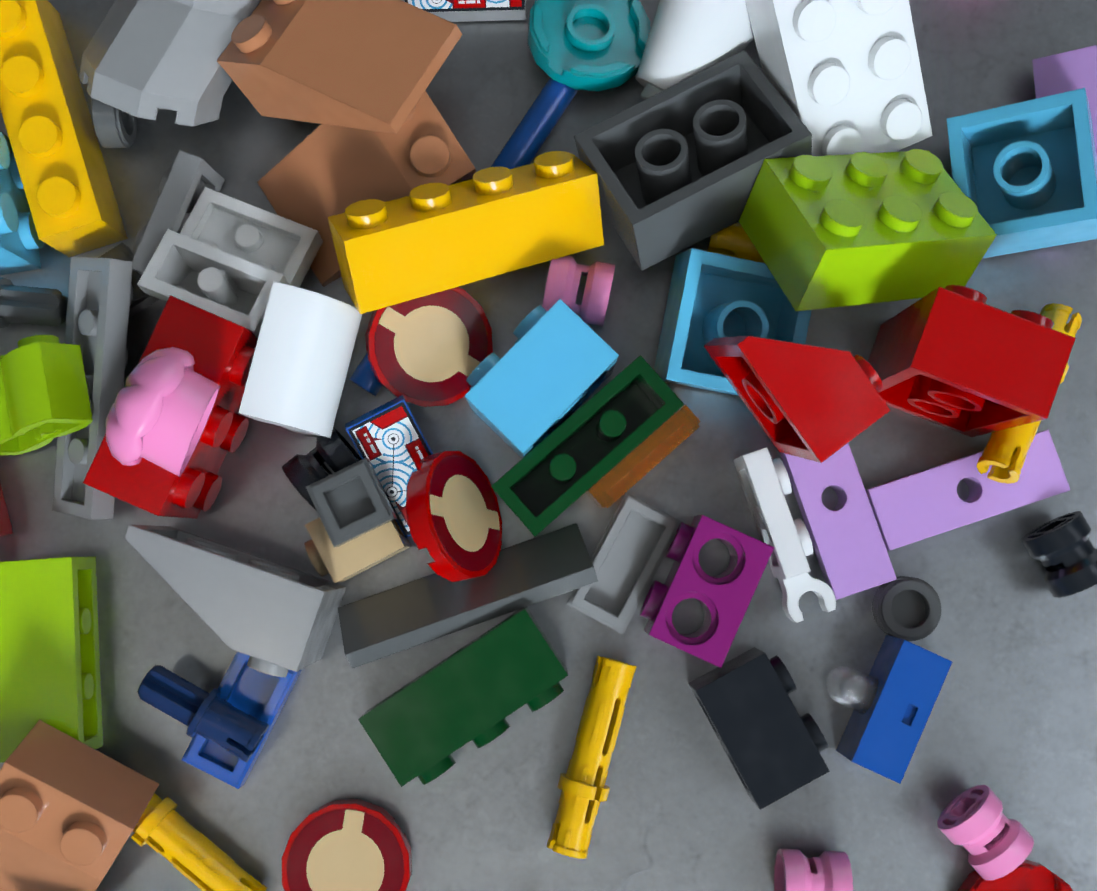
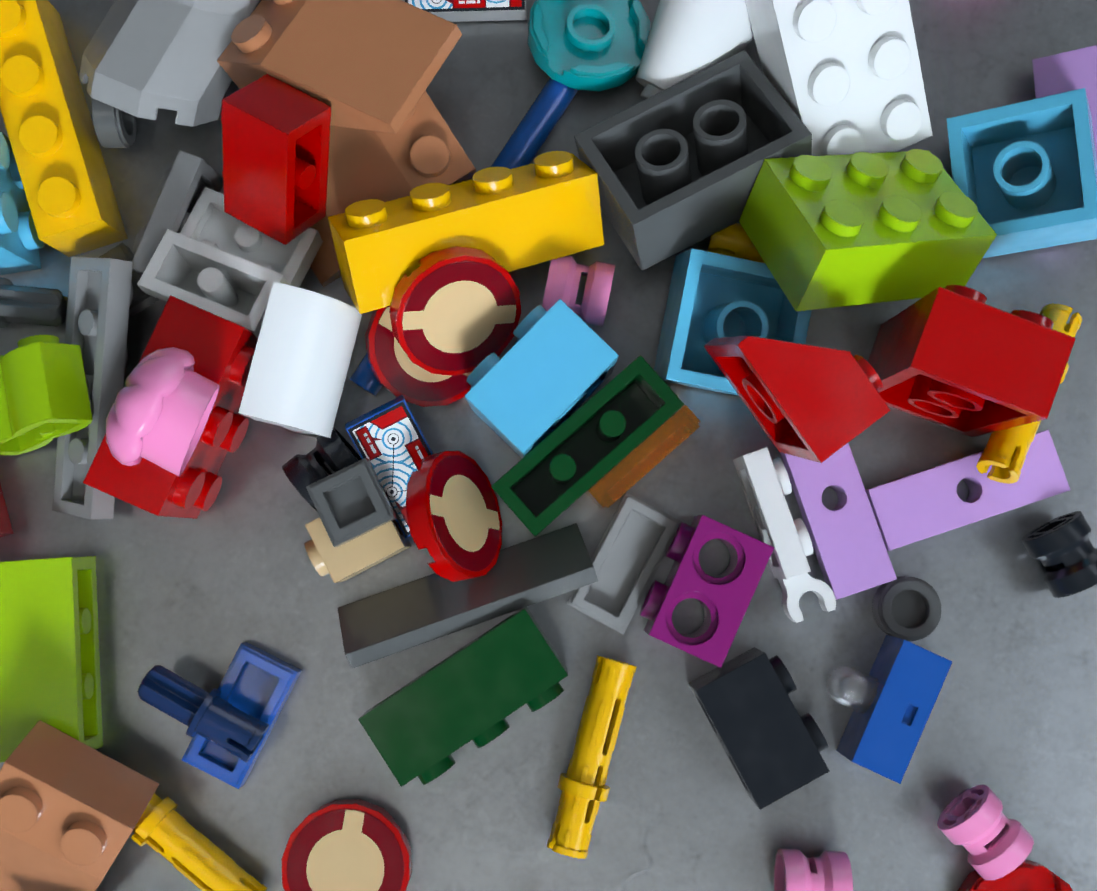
(248, 601): light grey slope -> none
(275, 158): none -> red brick
(455, 310): none -> tile

